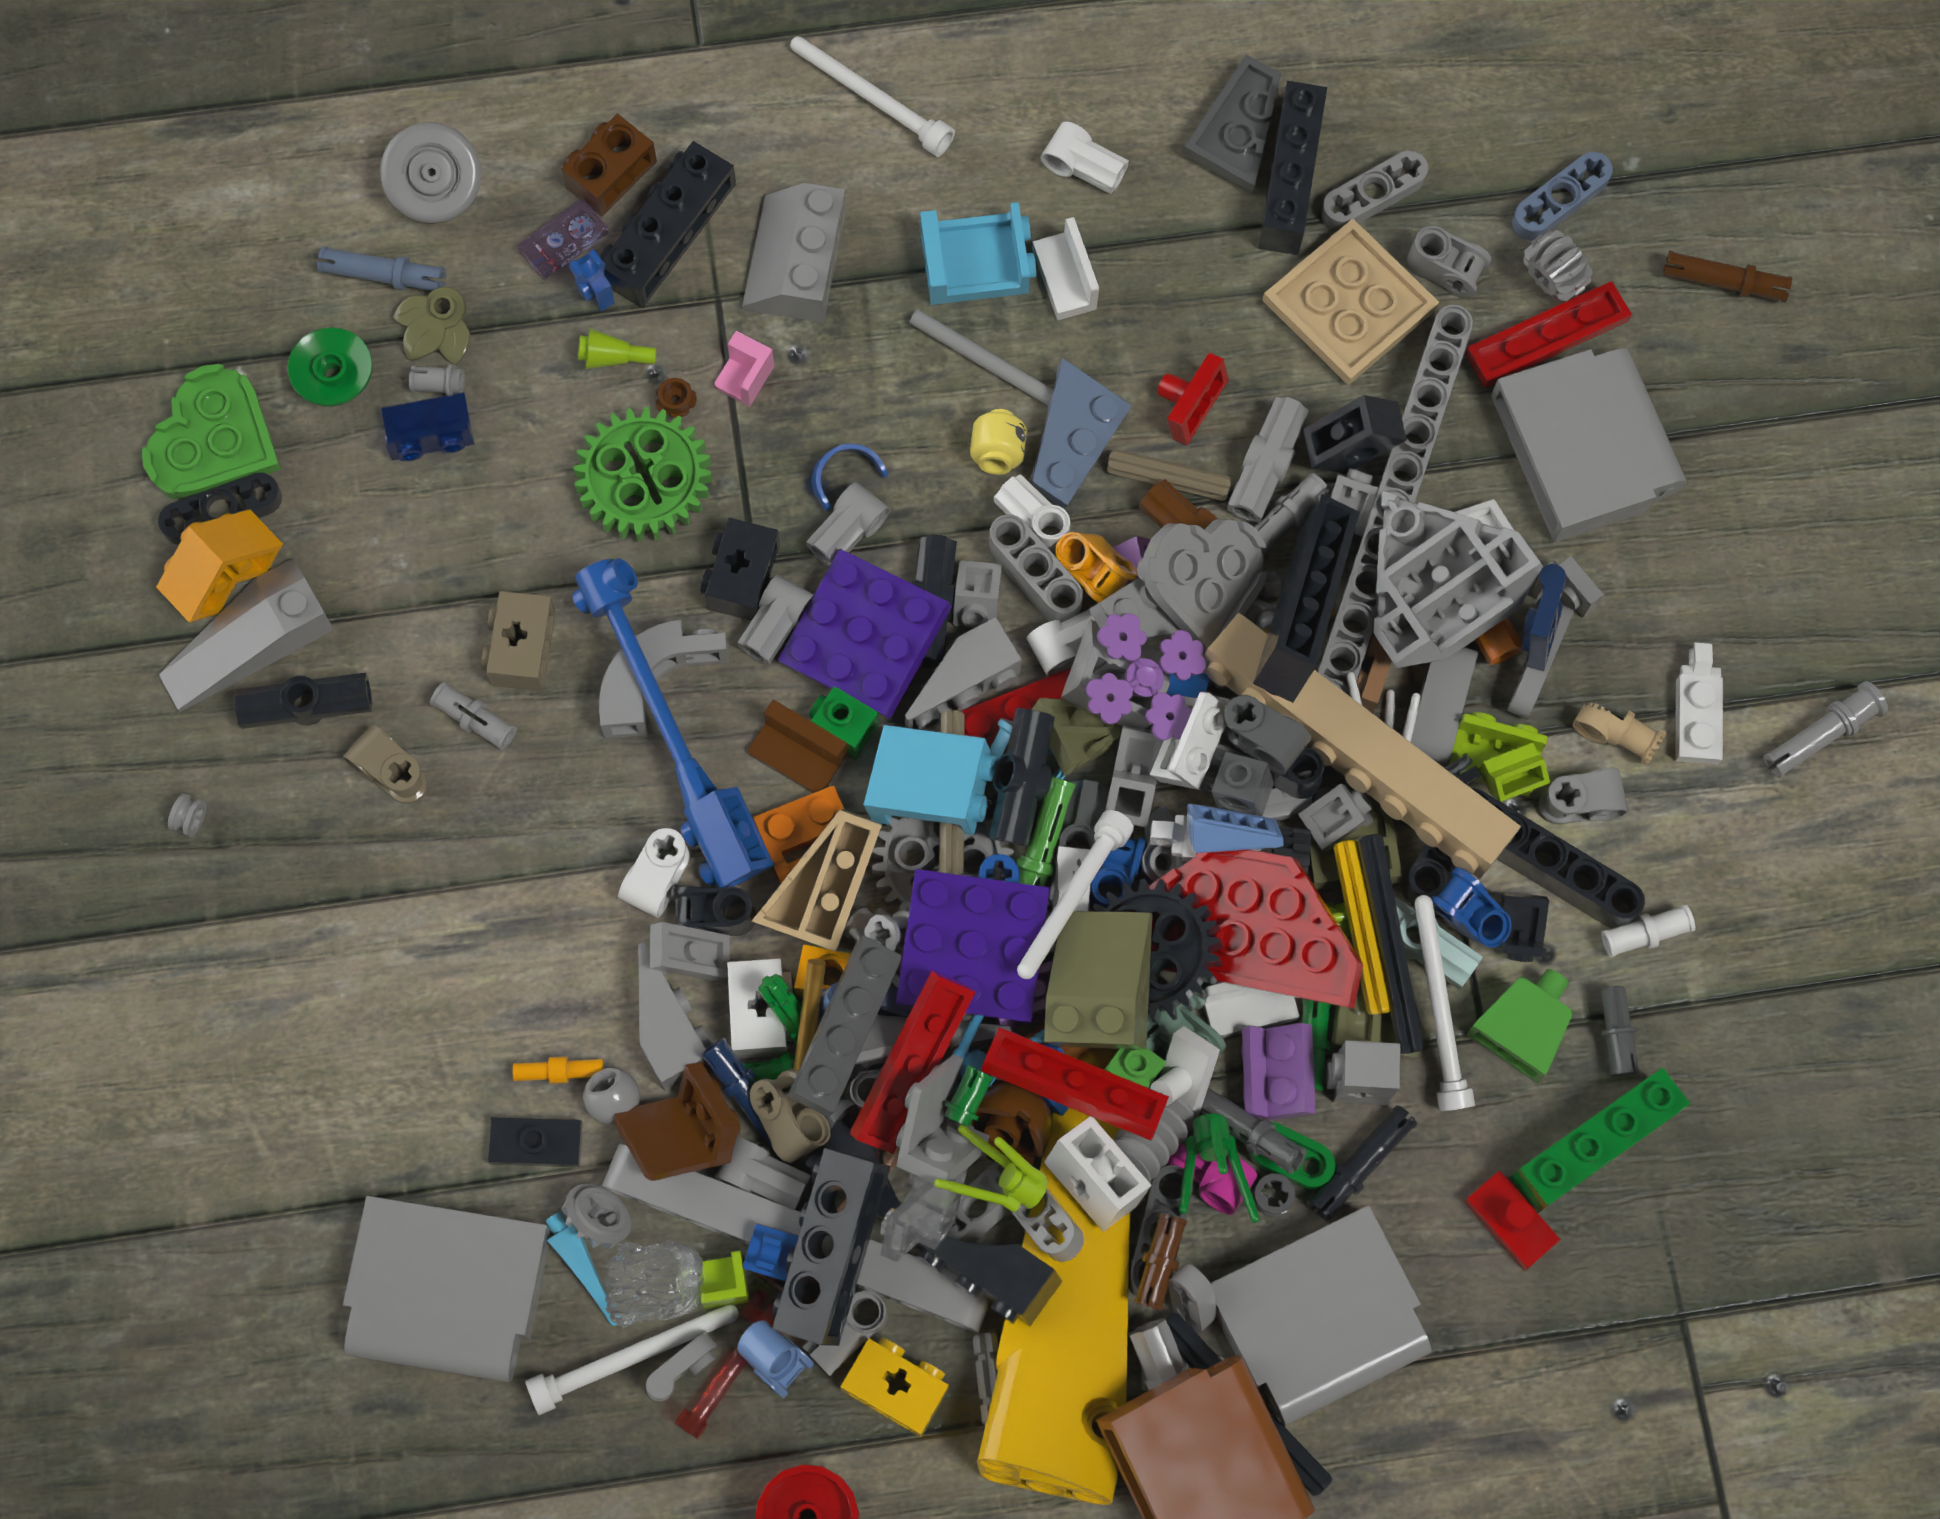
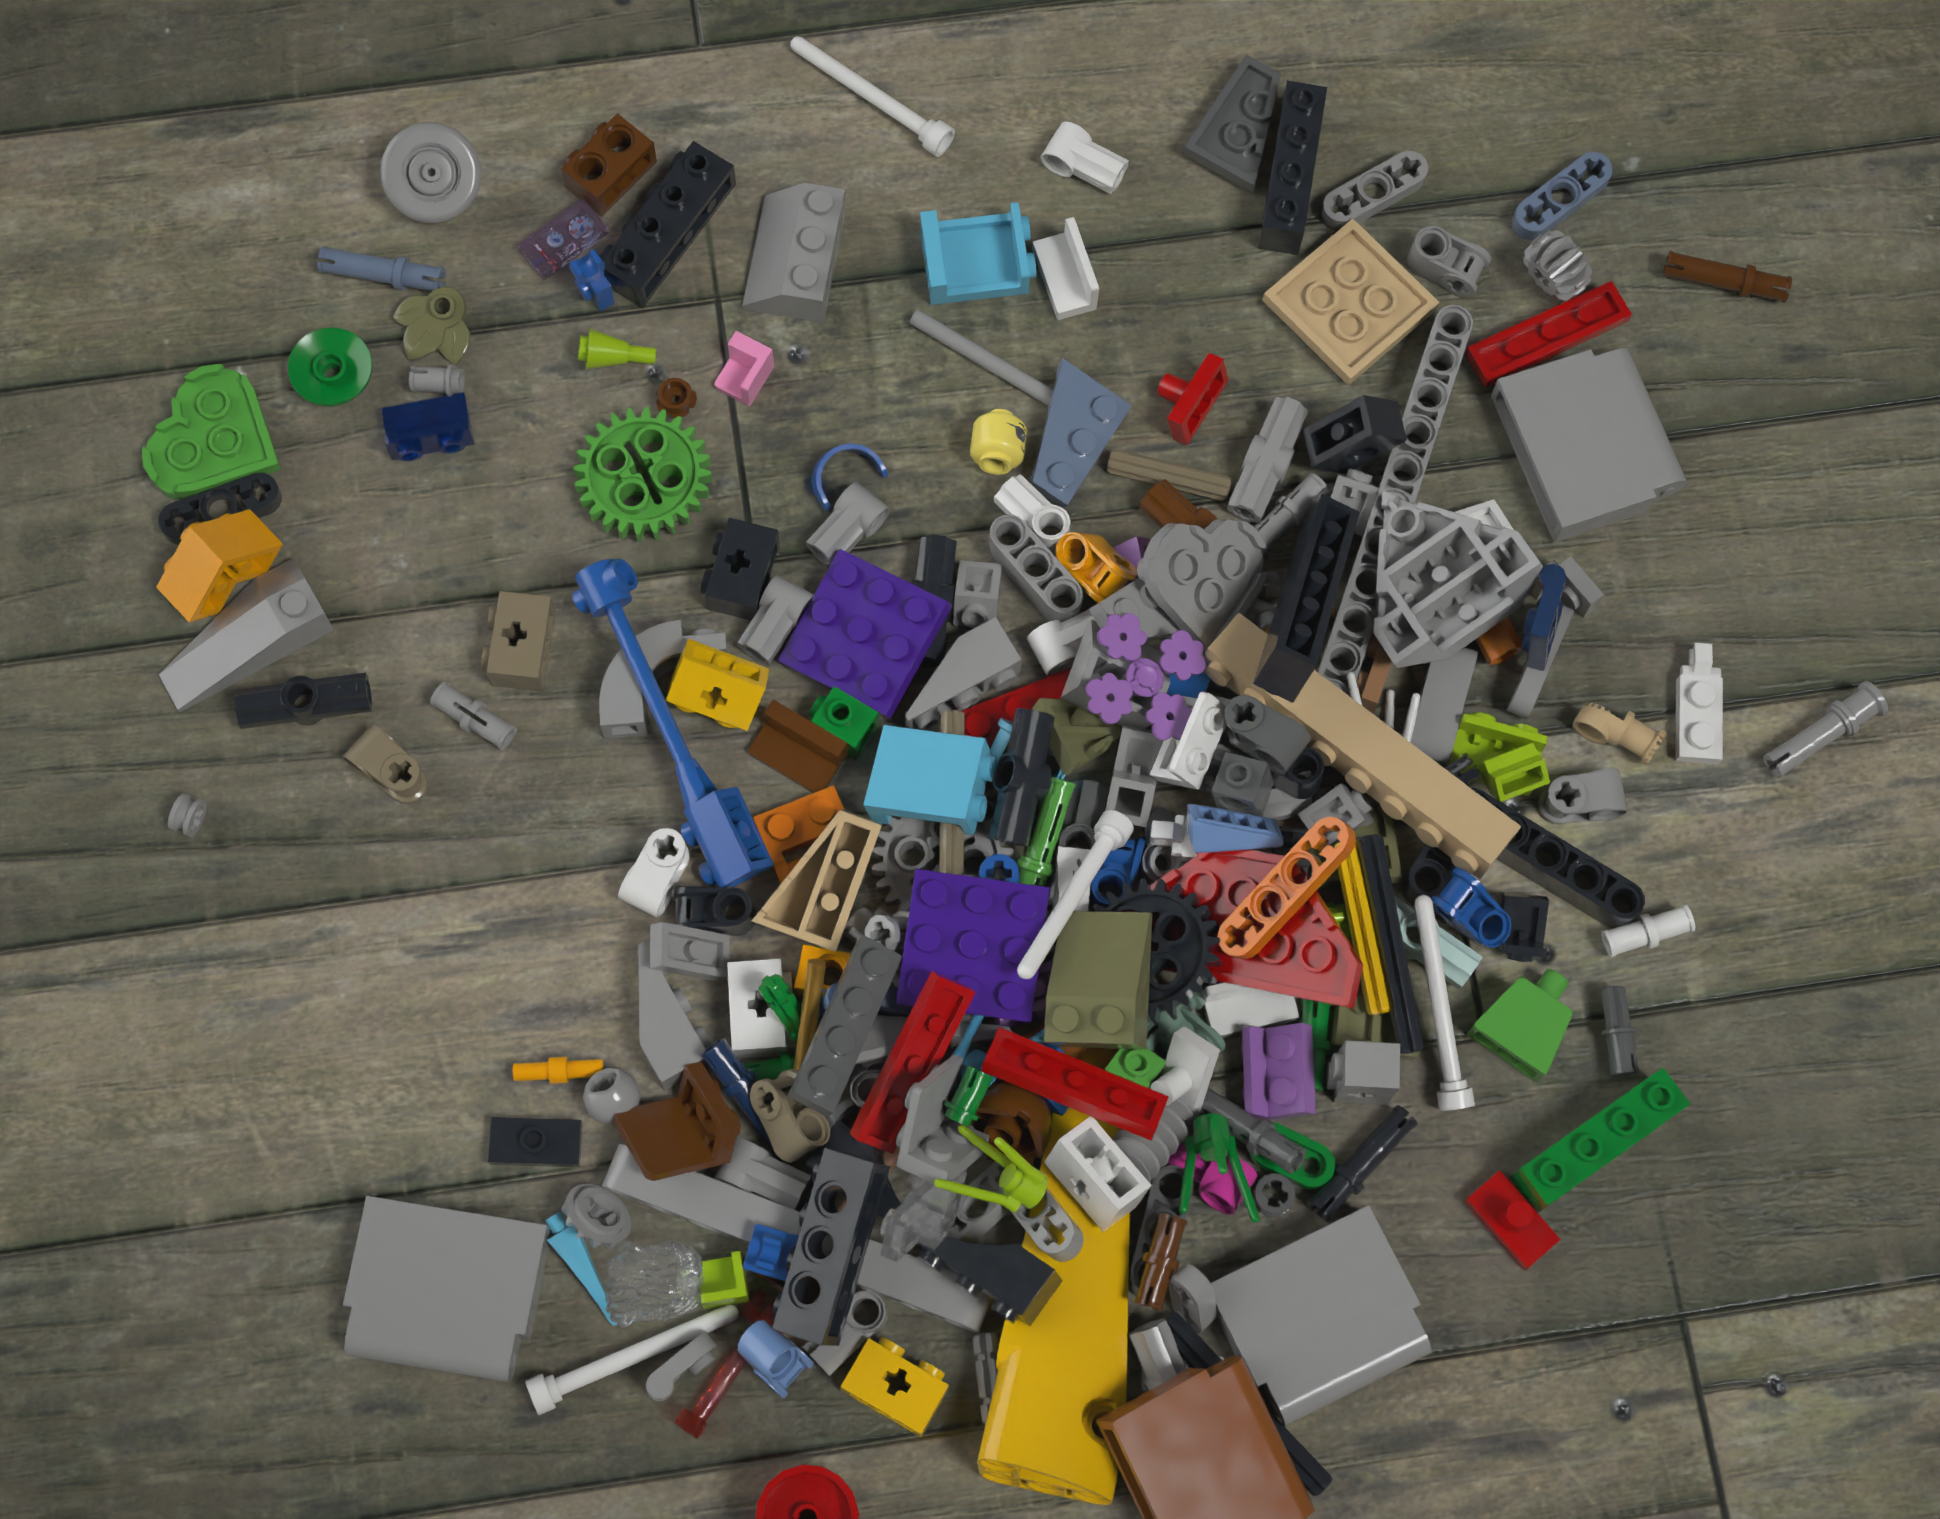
(737, 679): none -> yellow brick
(1281, 882): none -> orange beam

